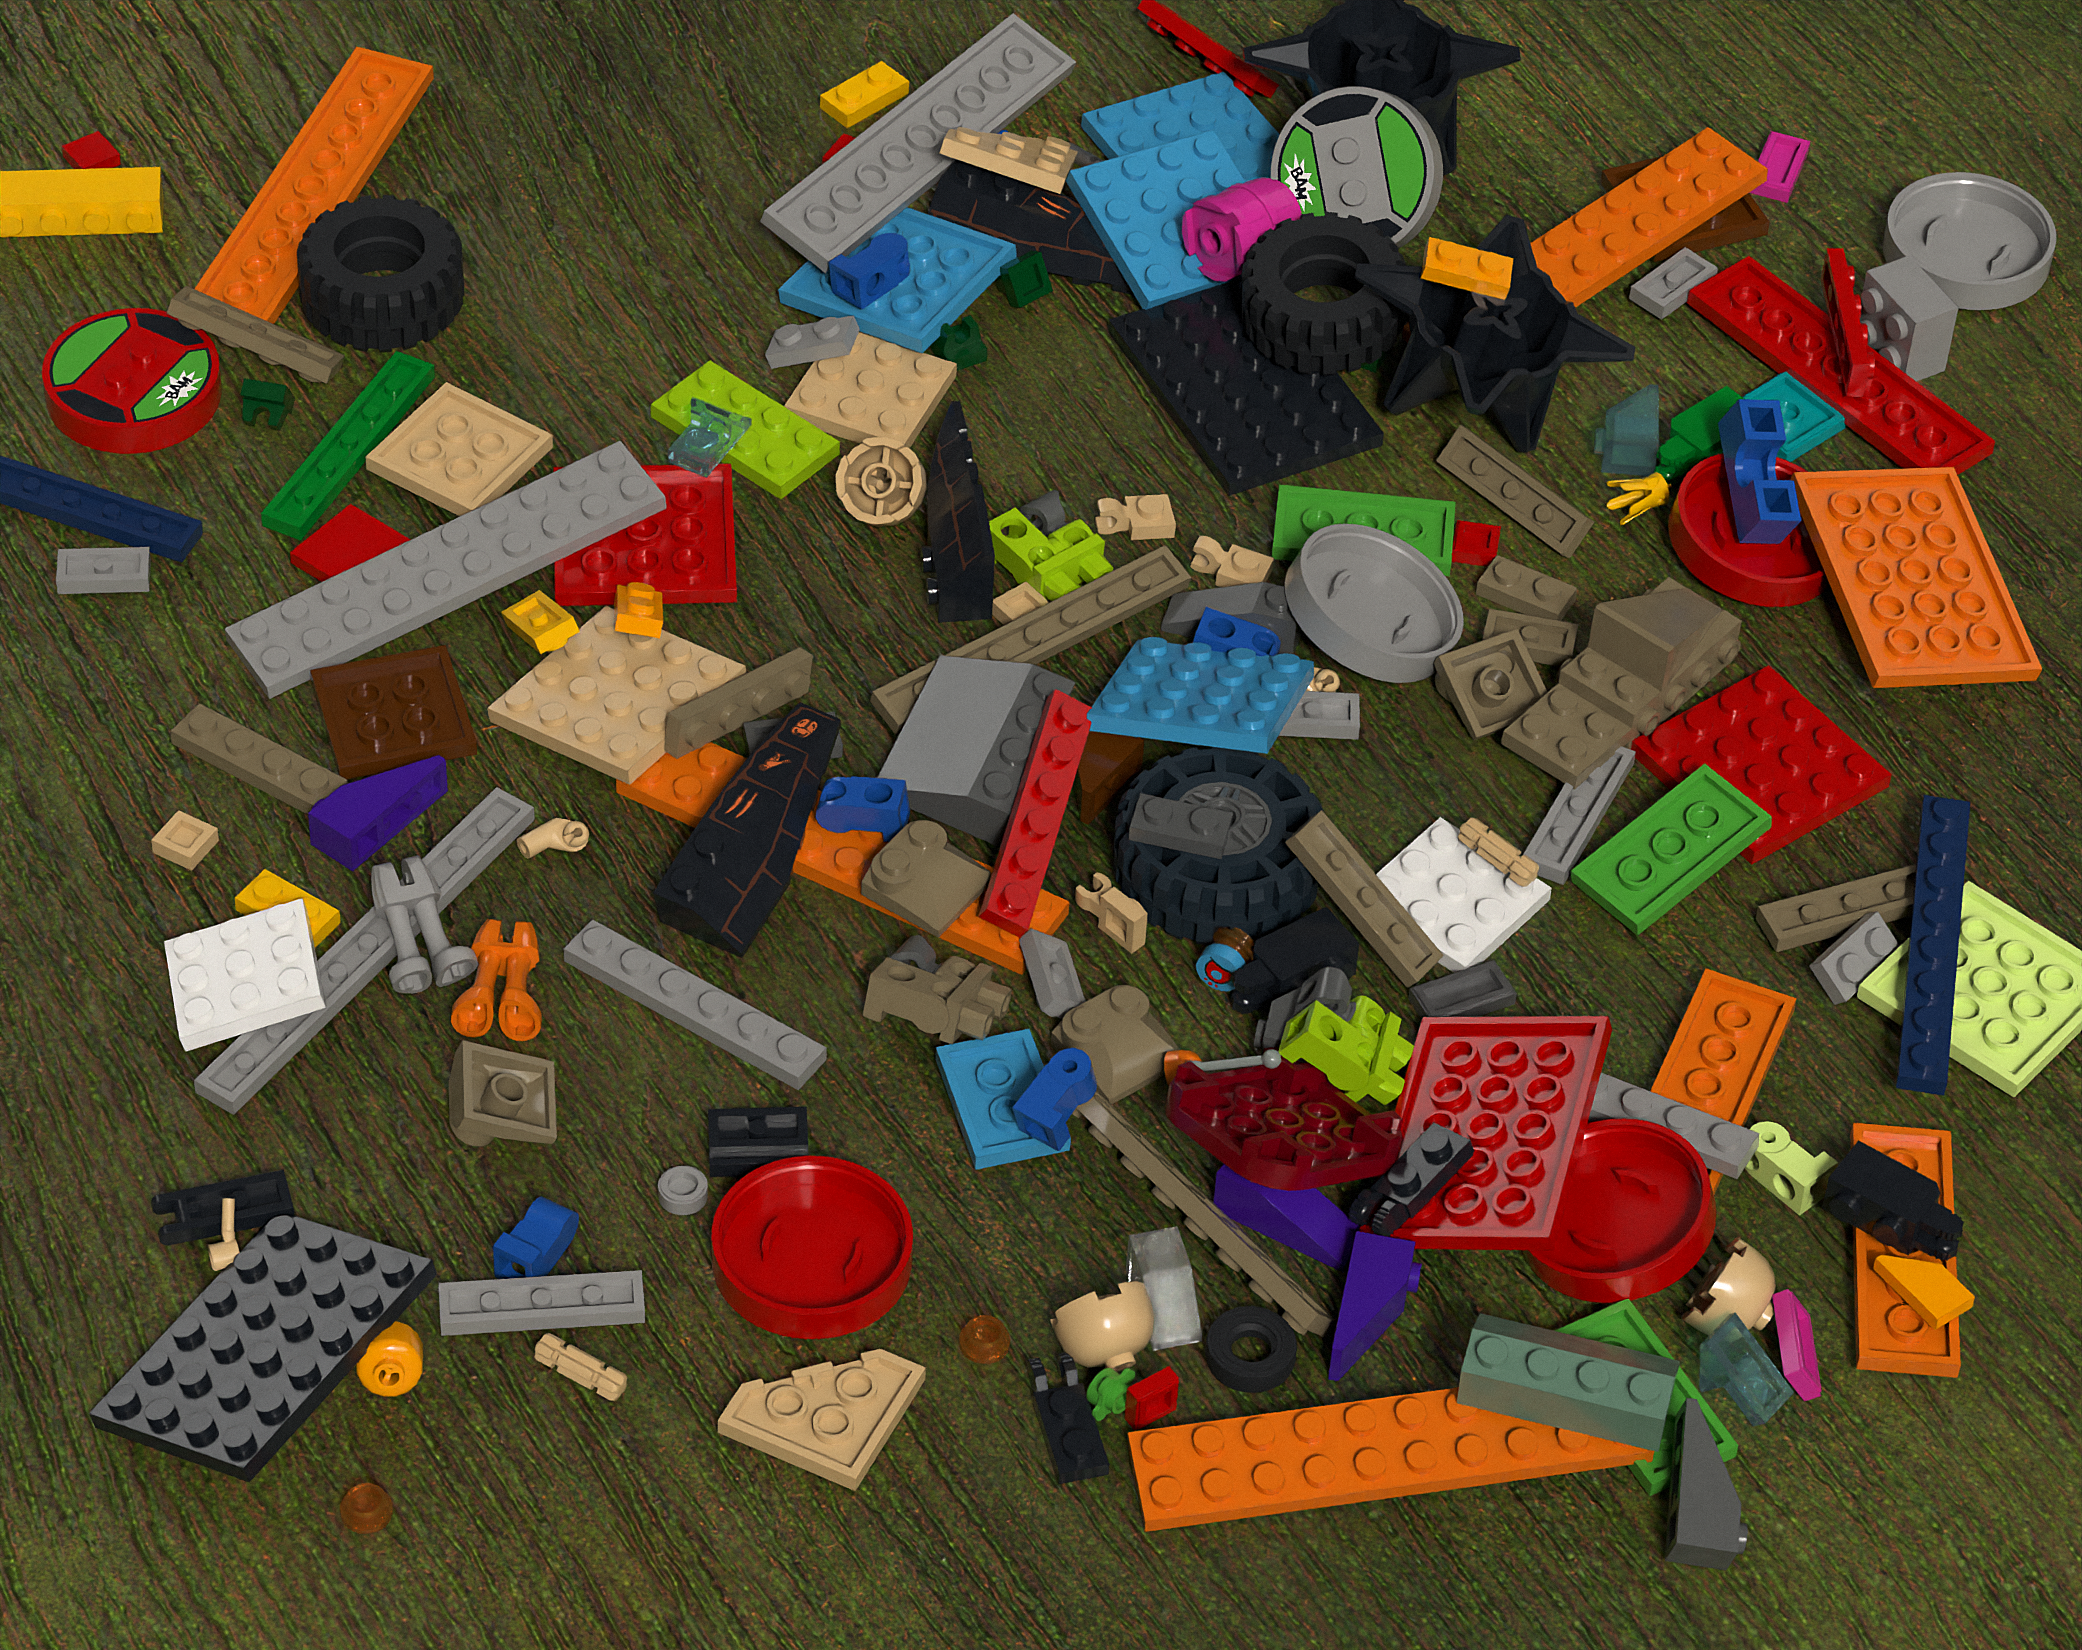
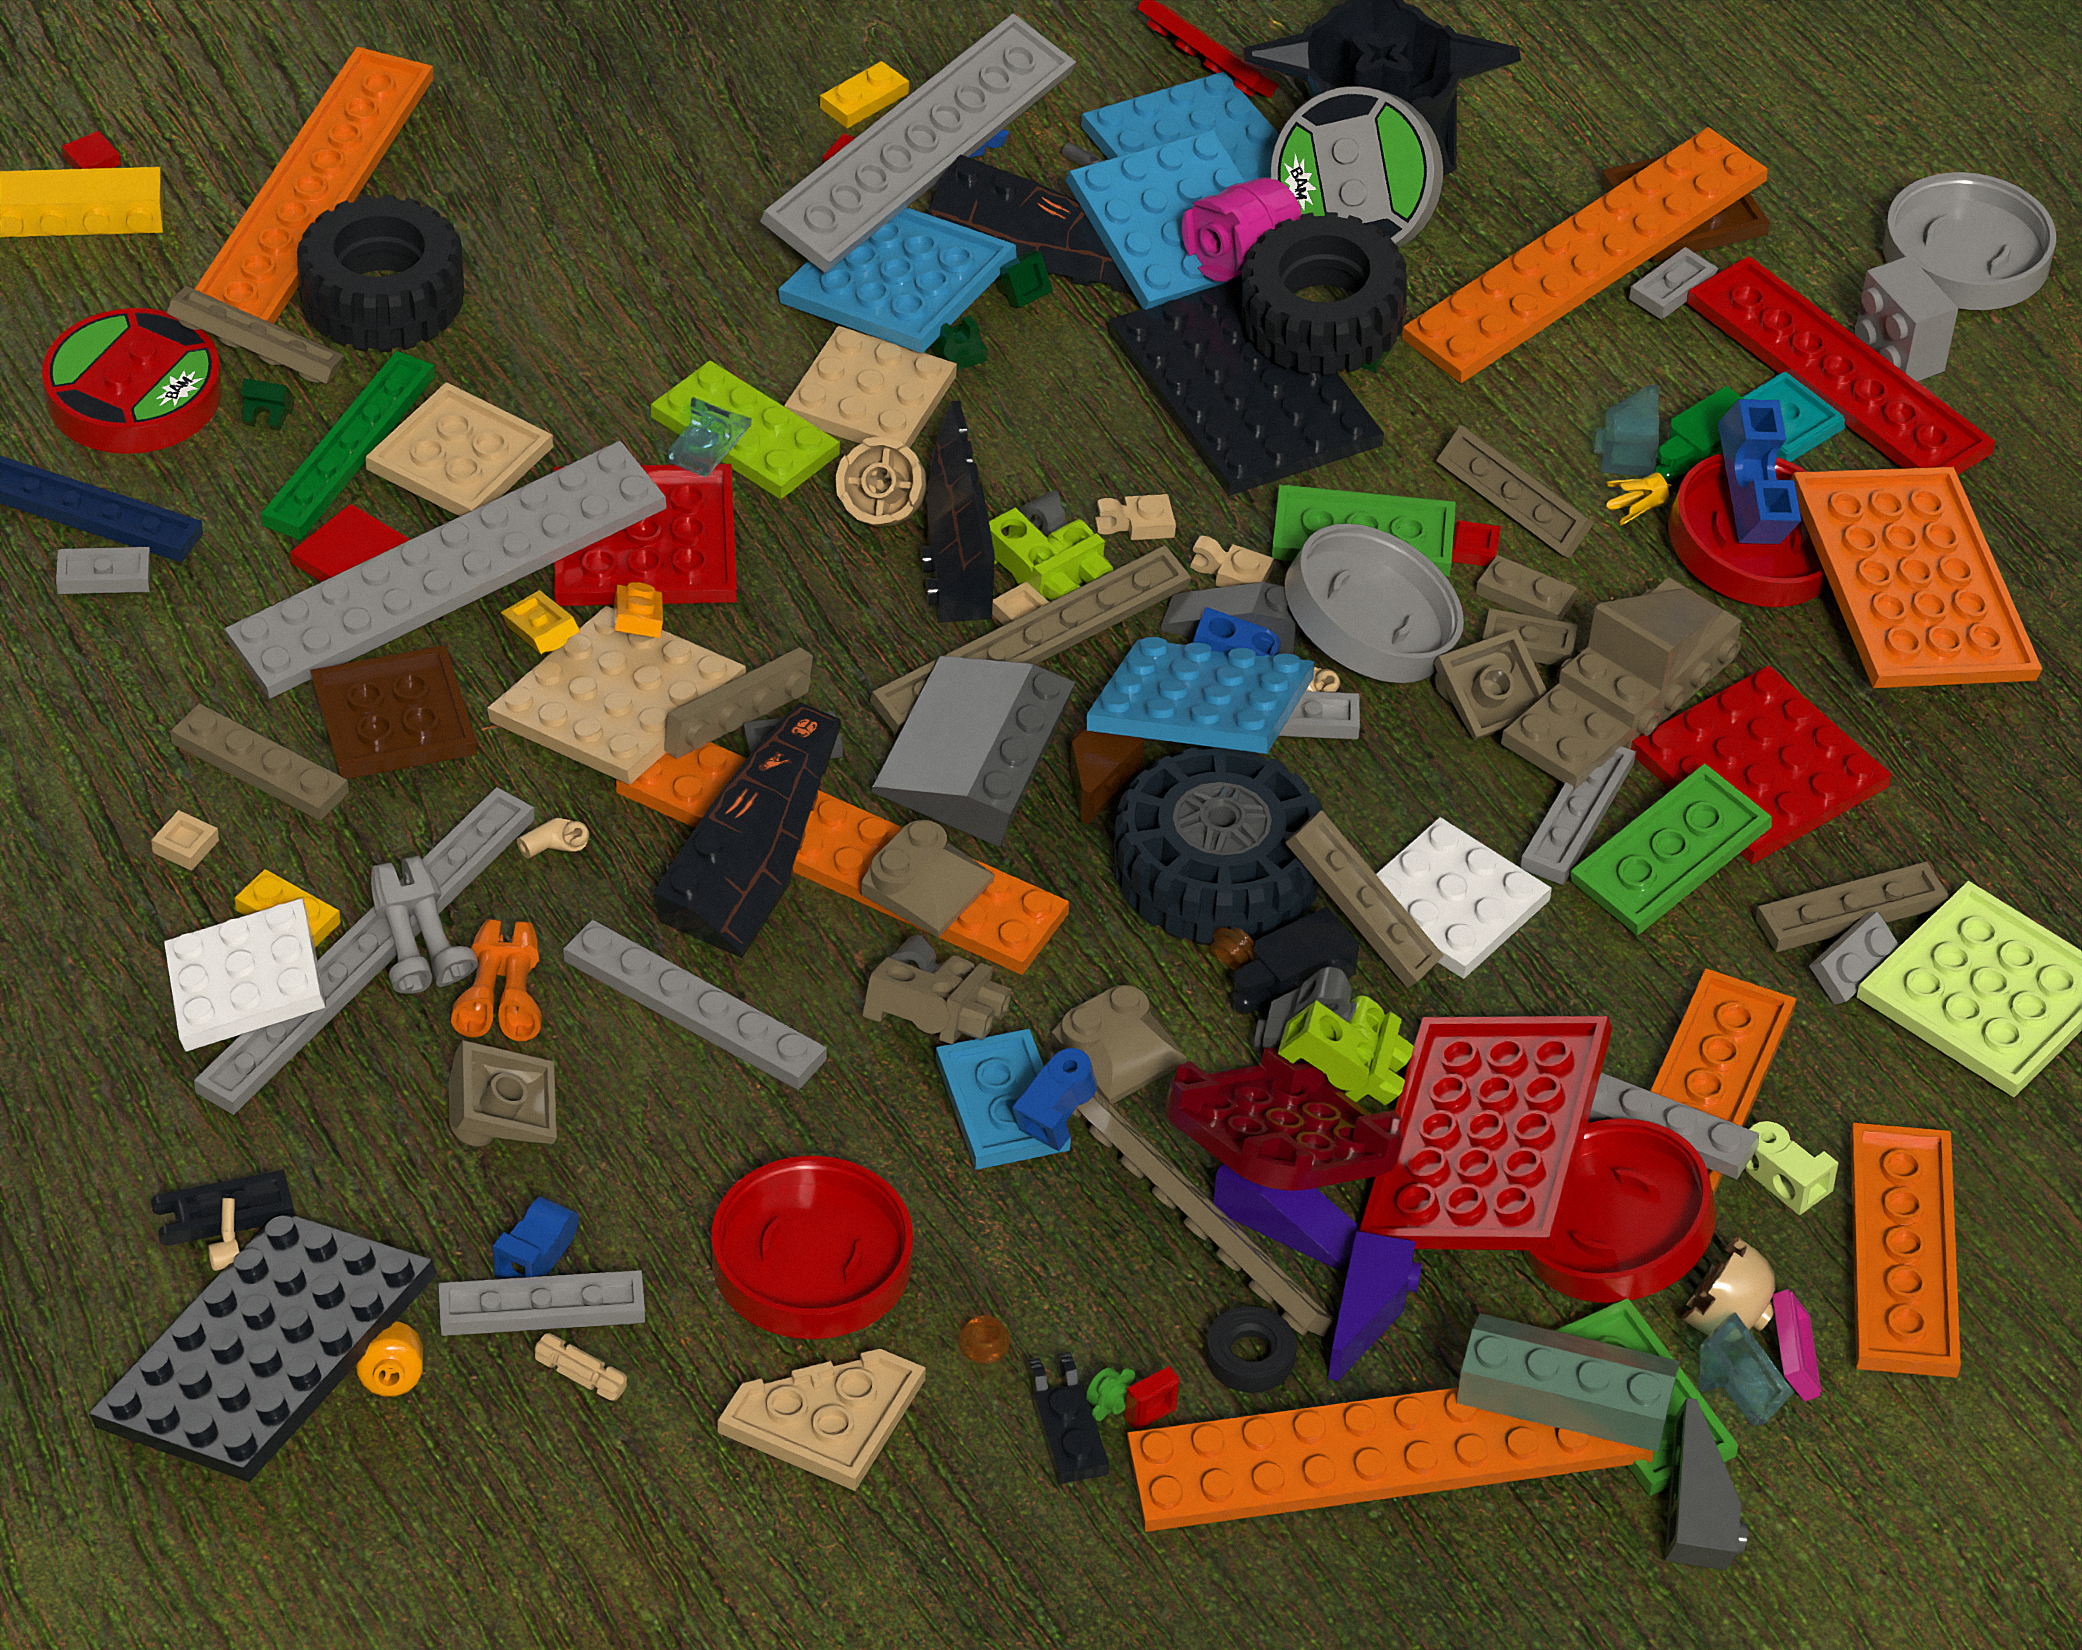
(366, 1509): clear orange plate -> none
(373, 810): dark purple slope -> none
(682, 1190): light grey tile -> none
(754, 1137): black plate -> none
(812, 341): light grey plate -> none
(864, 805): blue leg -> none
(871, 271): blue leg -> none
(1015, 156): tan plate -> none
(1036, 814): red plate -> none
(1051, 973): light grey plate -> none
(1106, 1327): tan cylinder -> none
(1117, 914): tan plate -> none
(1165, 1269): clear slope -> none
(1180, 826): dark grey plate -> none
(1218, 965): dark azure tile -> none
(1270, 1059): light grey hinge -> none
(1412, 1180): black hinge -> none
(1464, 993): flat silver tile -> none
(1467, 268): light orange plate -> none
(1489, 346): black piece -> none
(1498, 852): tan axle -> none
(1784, 159): dark pink tile -> none
(1844, 317): red plate -> none
(1892, 1204): black hinge -> none
(1926, 1288): light orange tile -> none
(1933, 946): dark blue plate -> none

